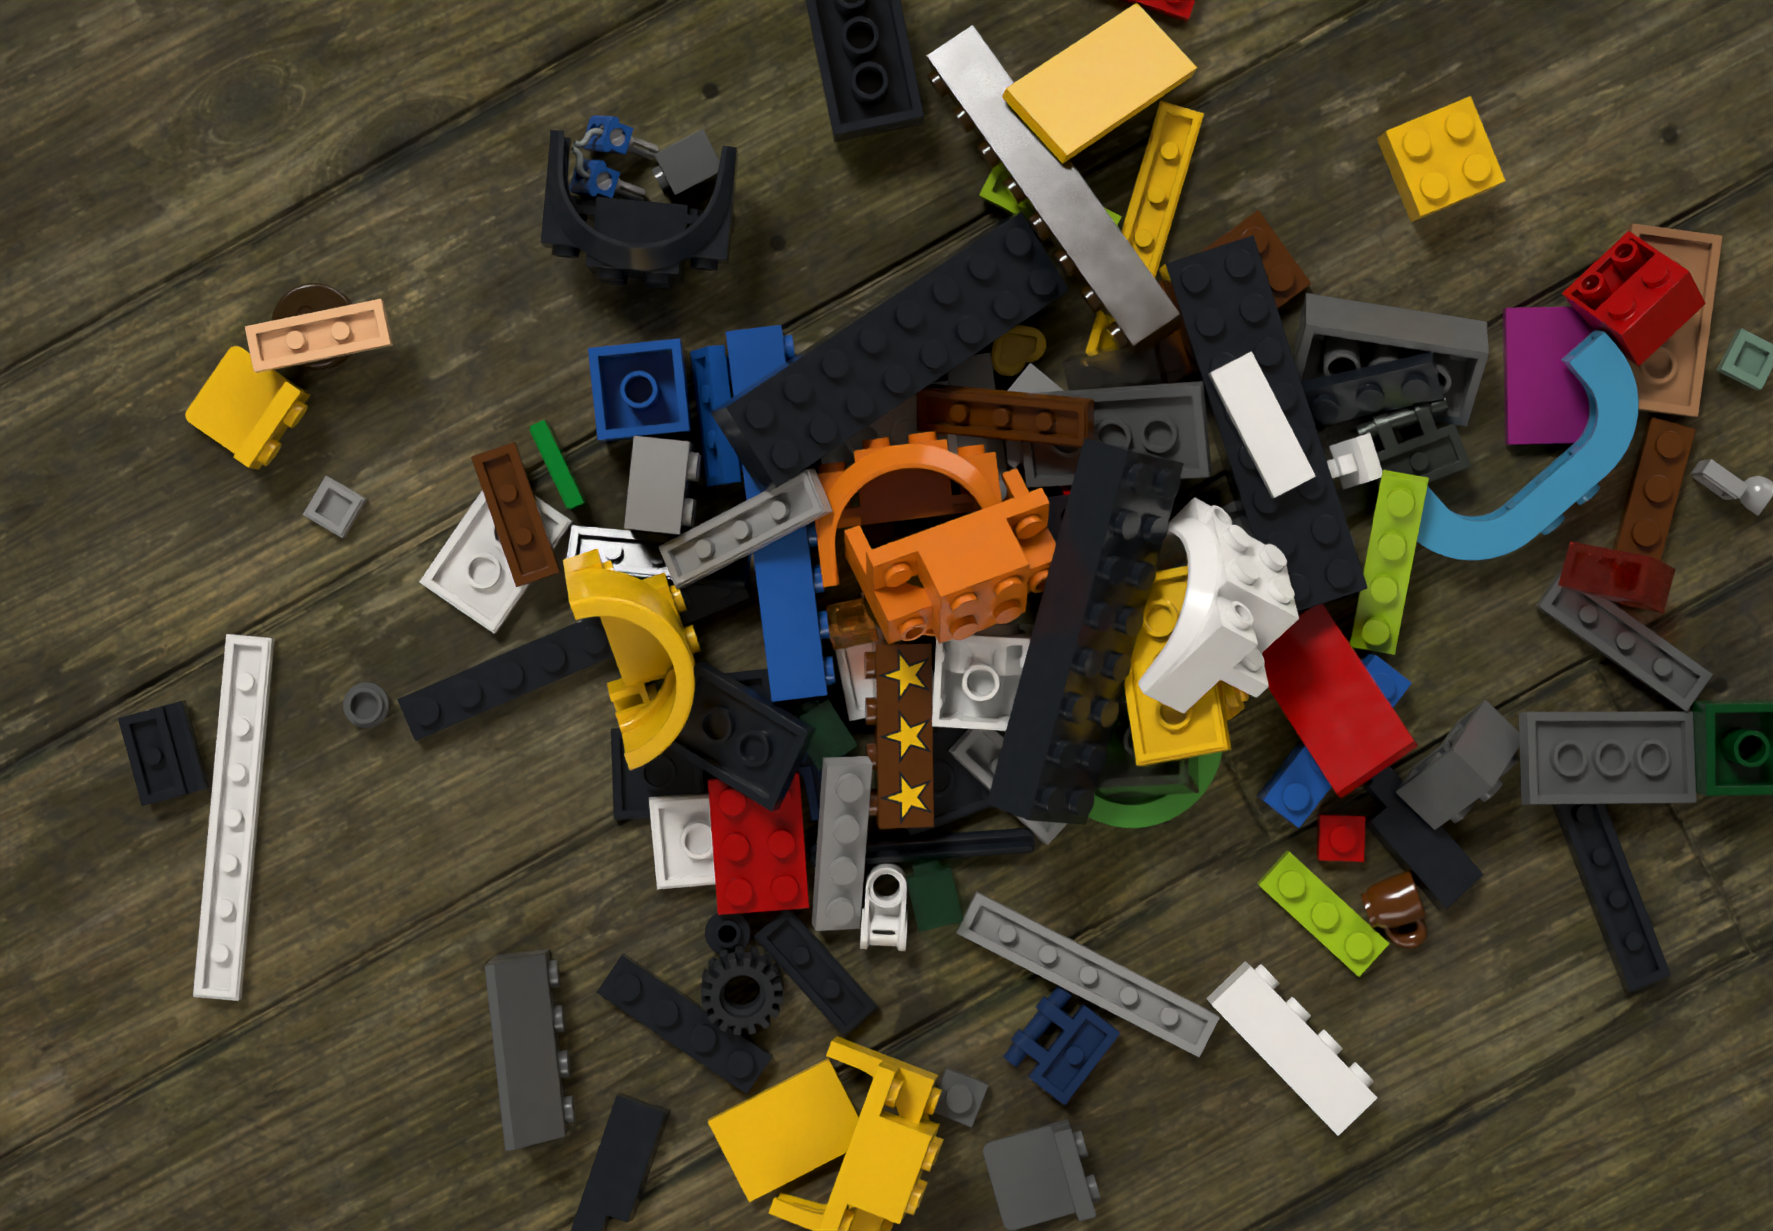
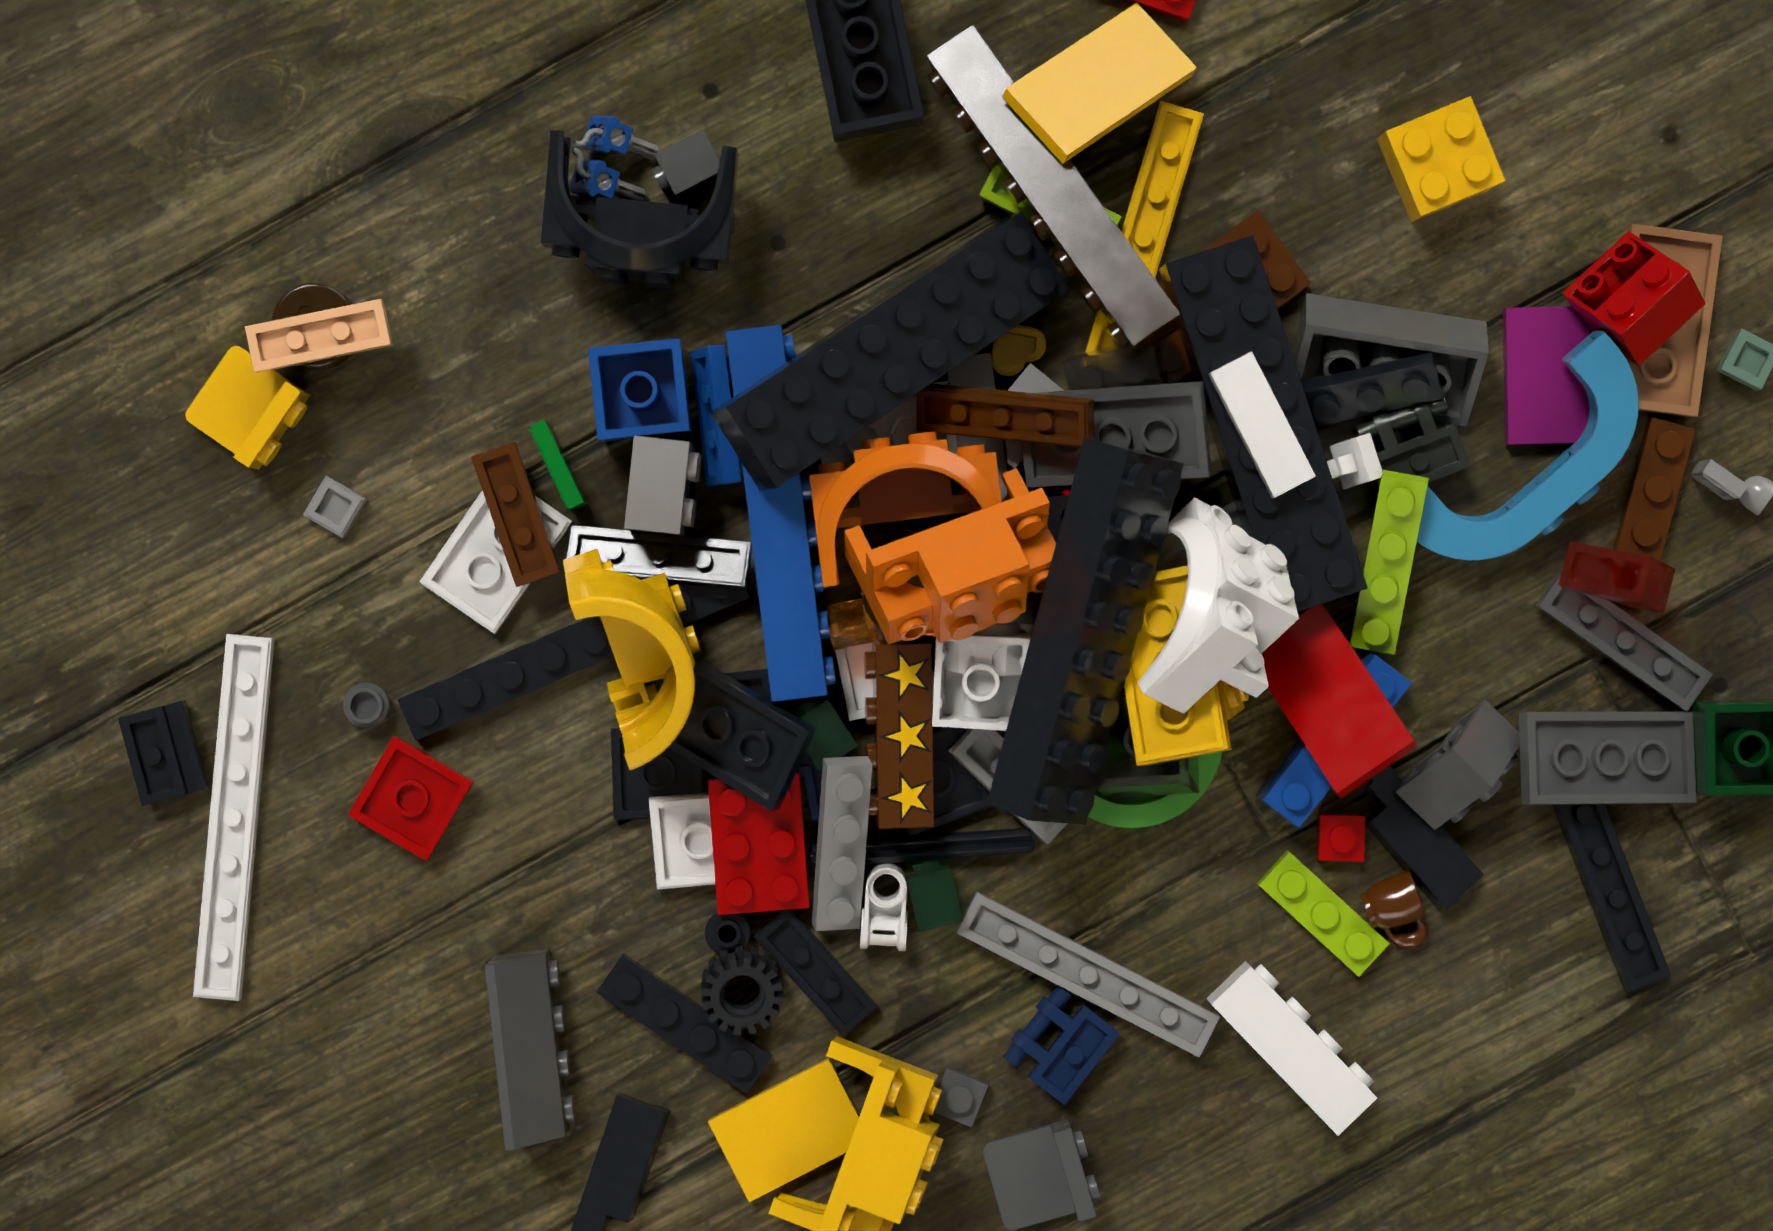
(411, 798): none -> red plate
(745, 528): light grey tile -> none

